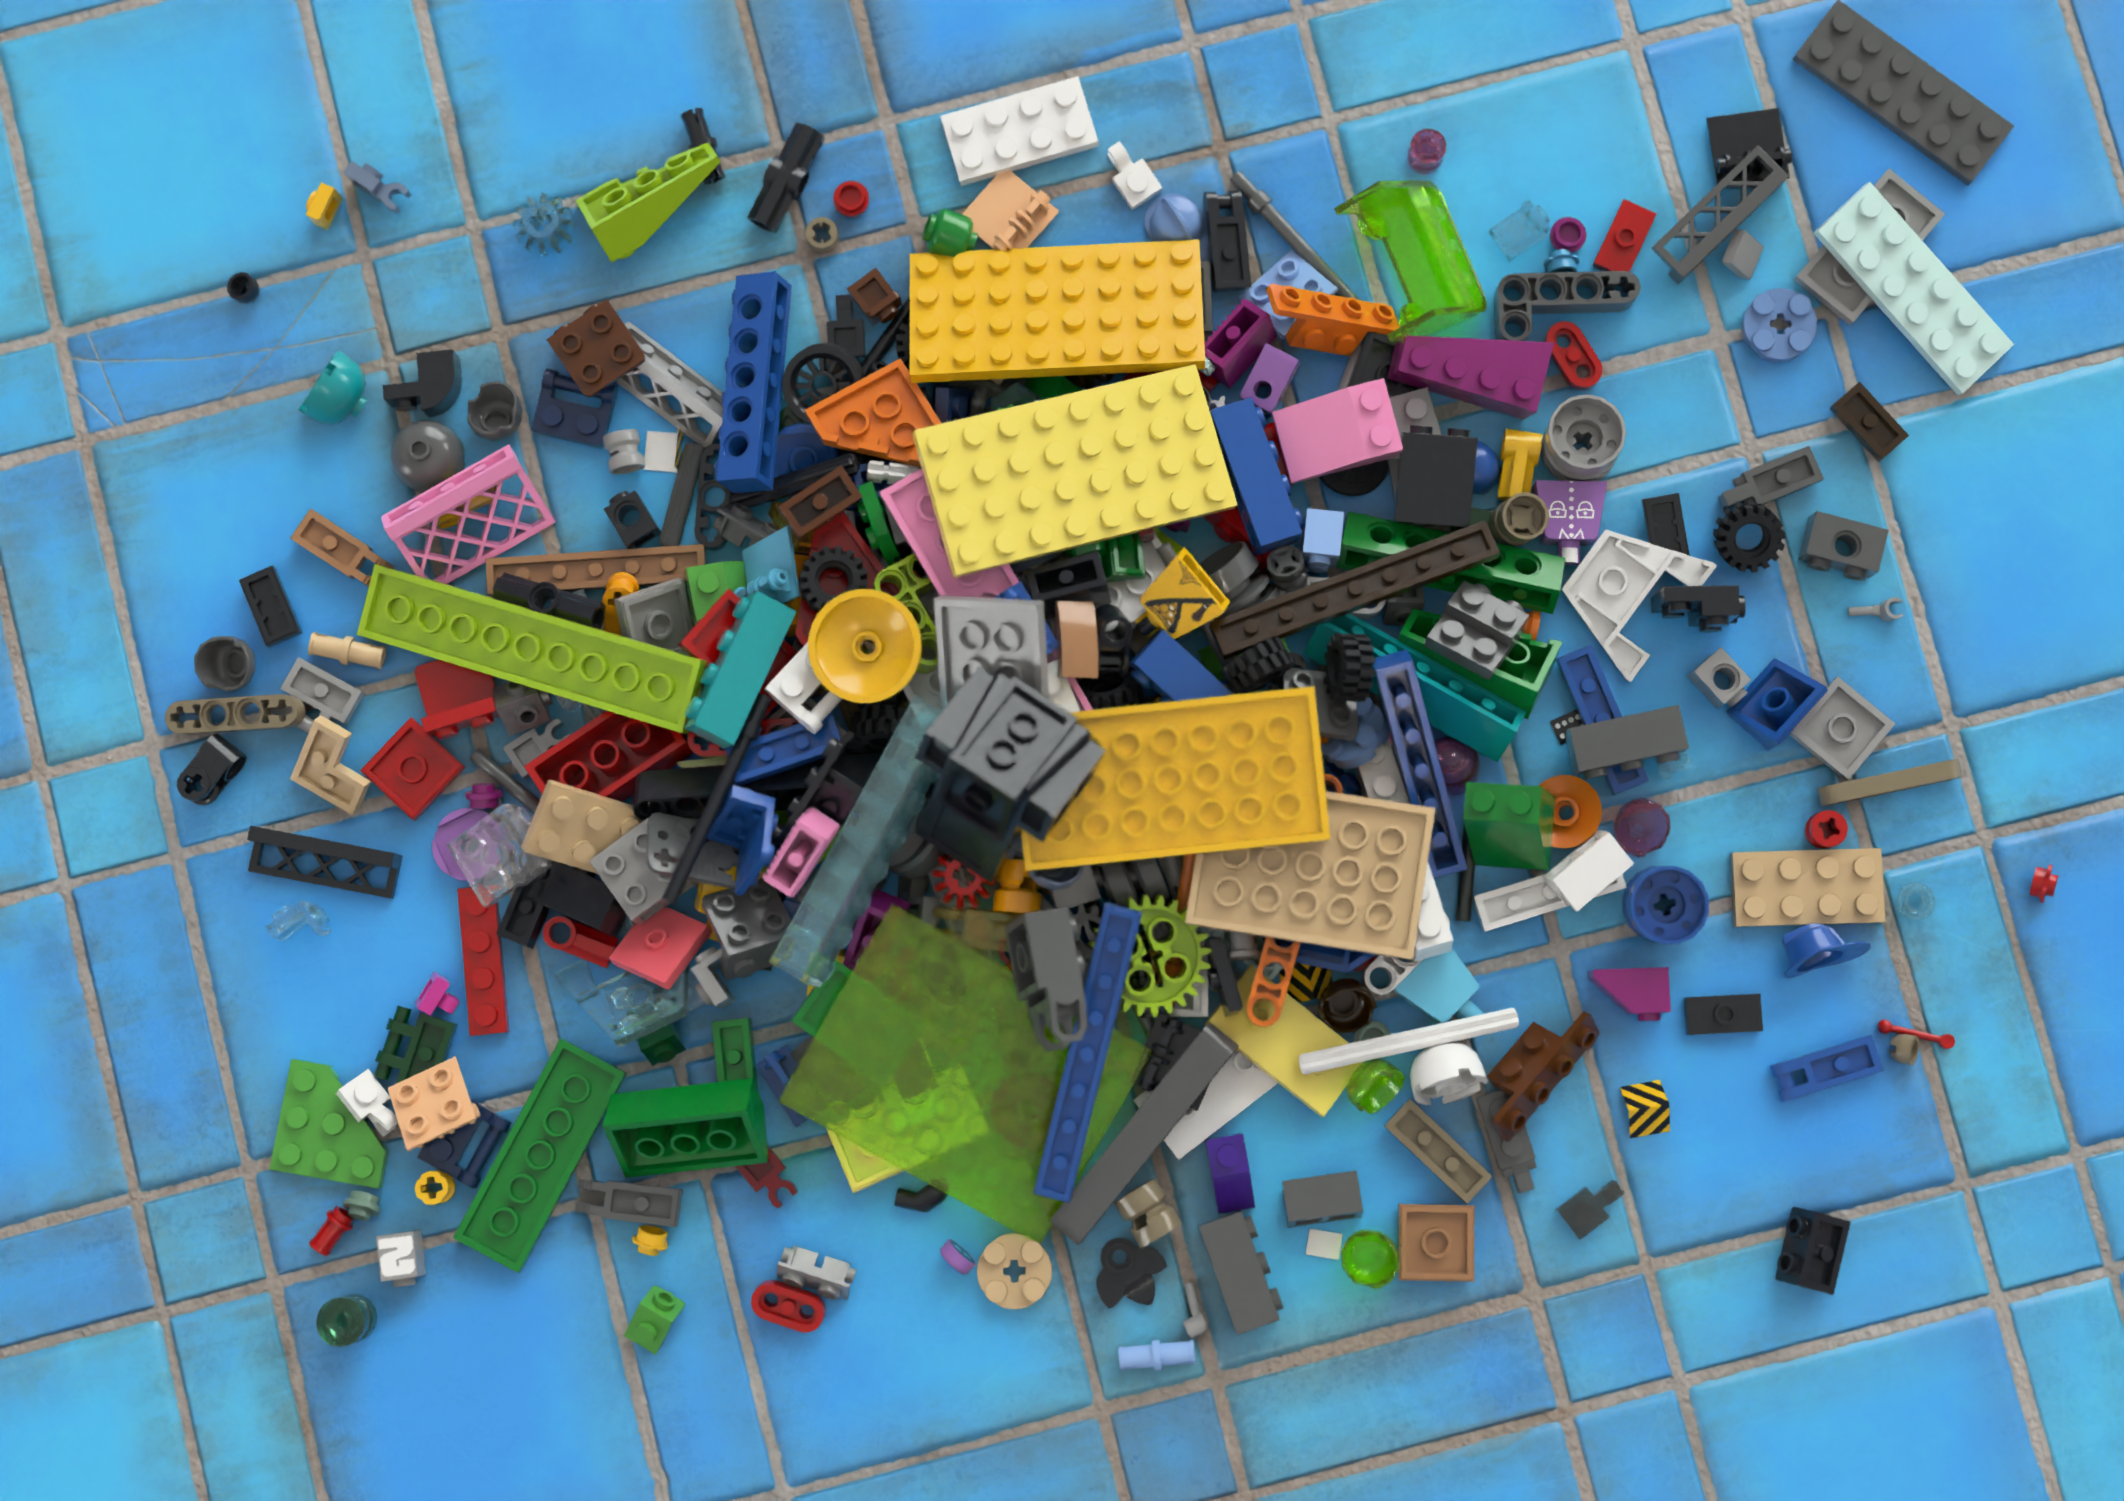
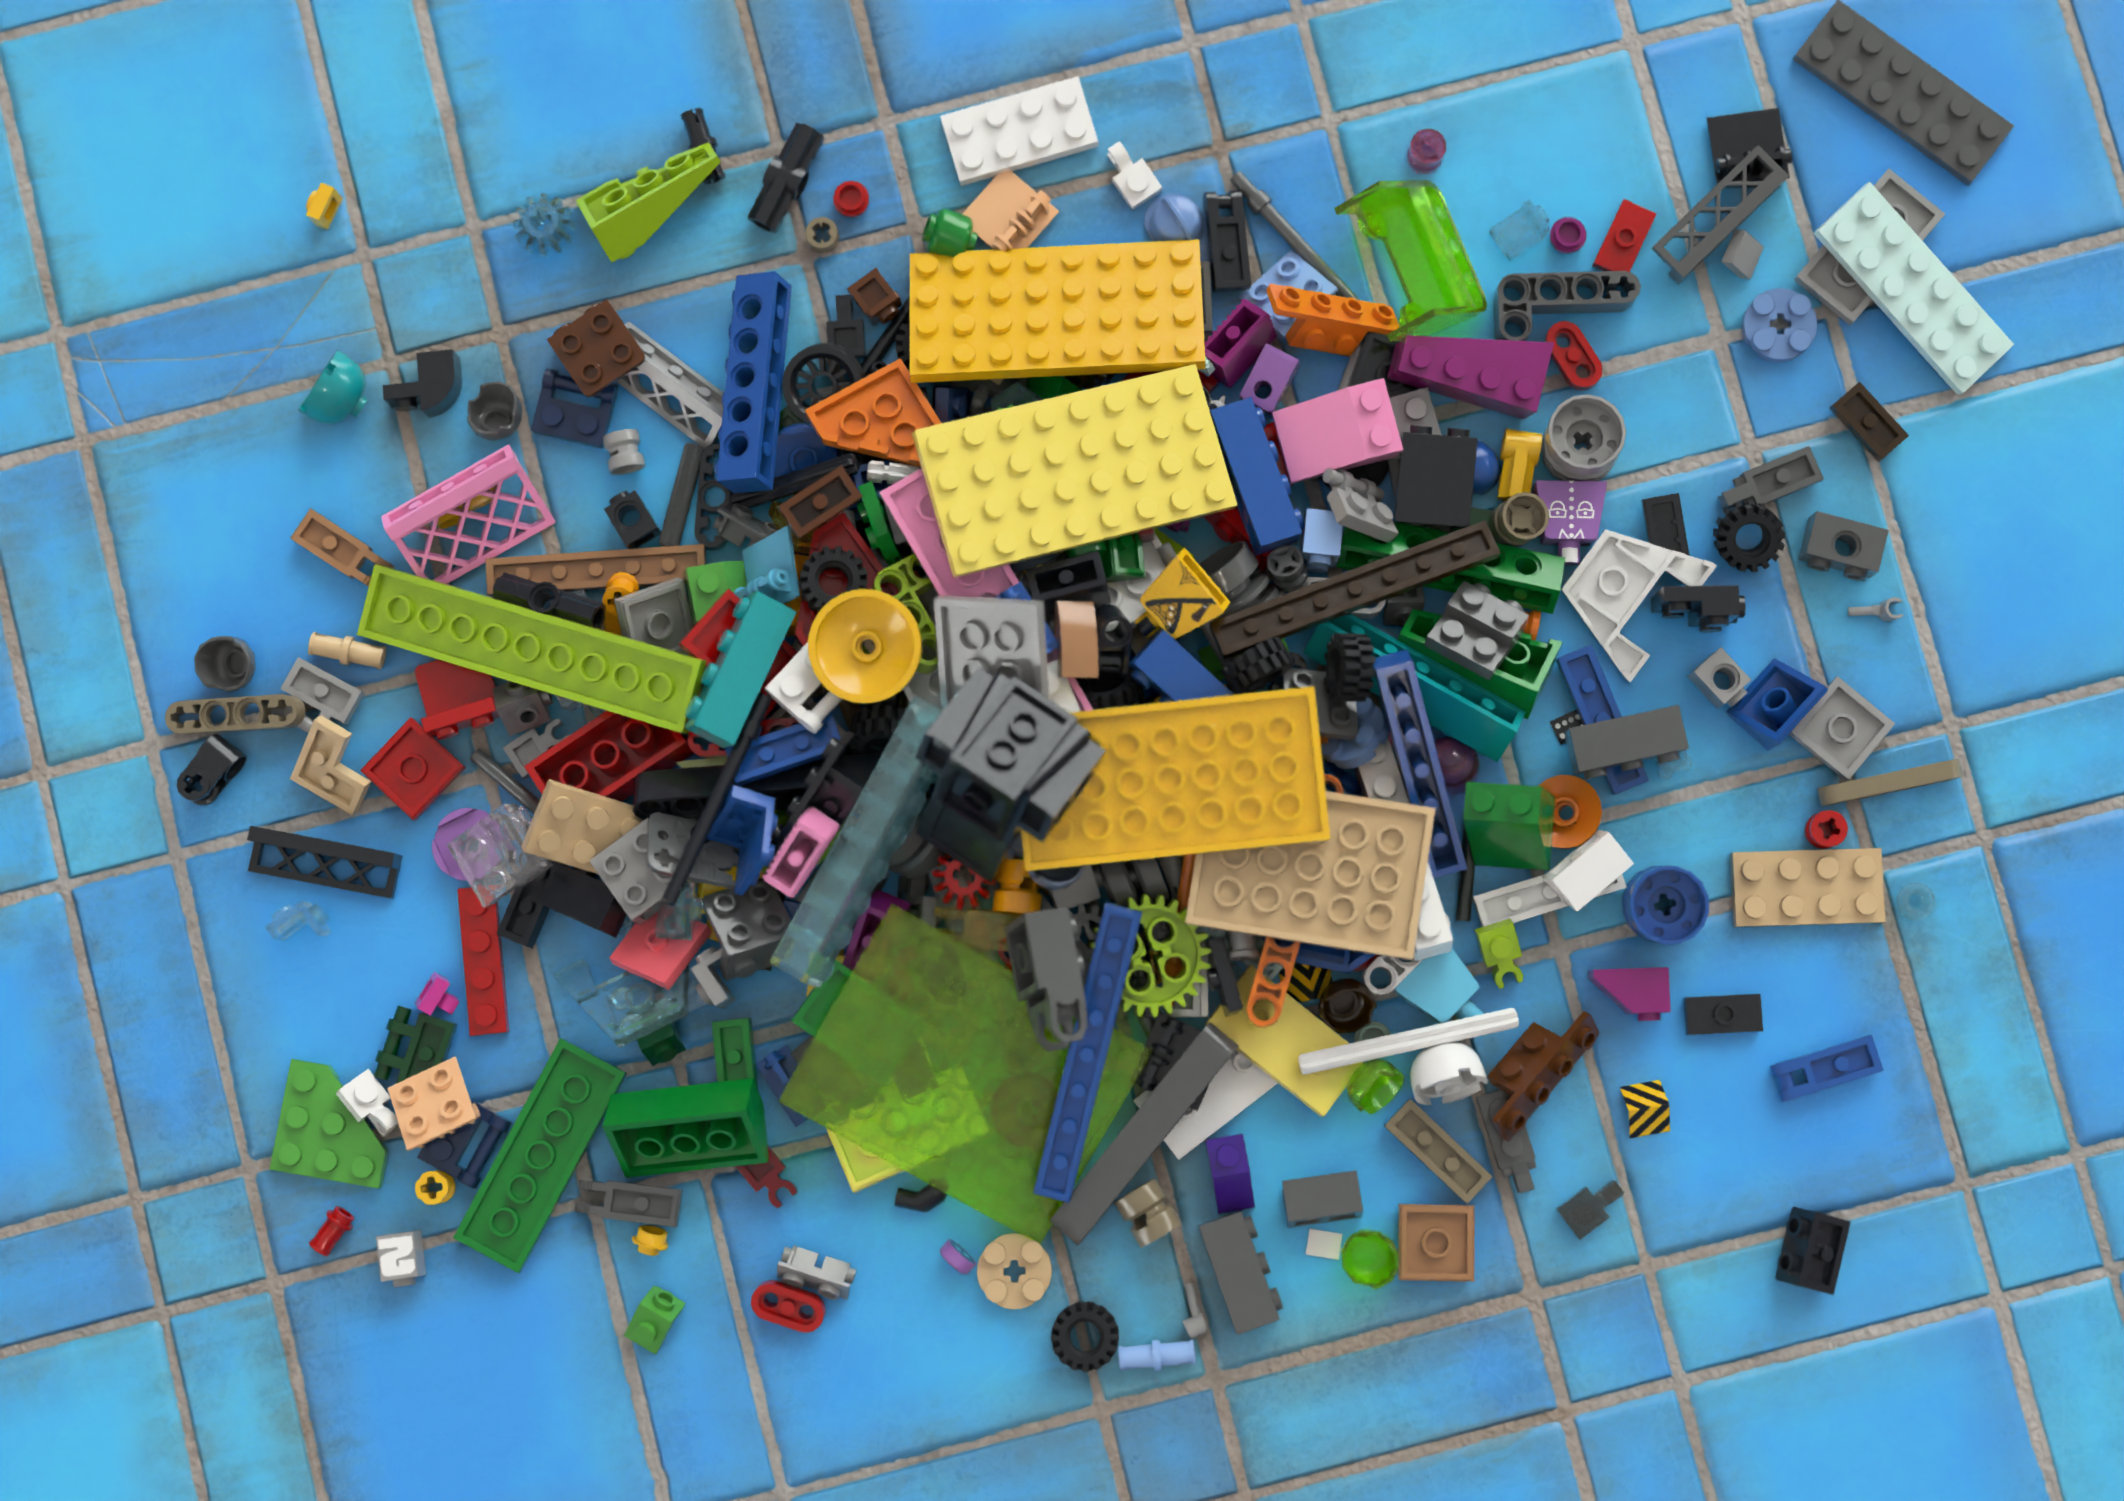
(243, 288): black hinge -> none
(270, 606): black plate -> none
(346, 1320): clear green wheel -> none
(362, 1205): sand green plate -> none
(370, 181): sand blue plate -> none
(426, 454): dark grey cylinder -> none
(483, 796): magenta plate -> none
(584, 941): red piece -> none
(663, 451): white sticker -> none
(679, 919): none -> clear light blue bracket
(1068, 1353): none -> black tyre
(1130, 1278): black plate -> none
(1358, 505): none -> light grey plate
(1499, 947): none -> lime plate
(1561, 261): dark azure plate -> none
(1641, 826): clear pink hair -> none
(1818, 947): blue piece -> none
(1906, 1049): dark tan hinge -> none
(1945, 1041): red hinge -> none
(2043, 883): red plate -> none

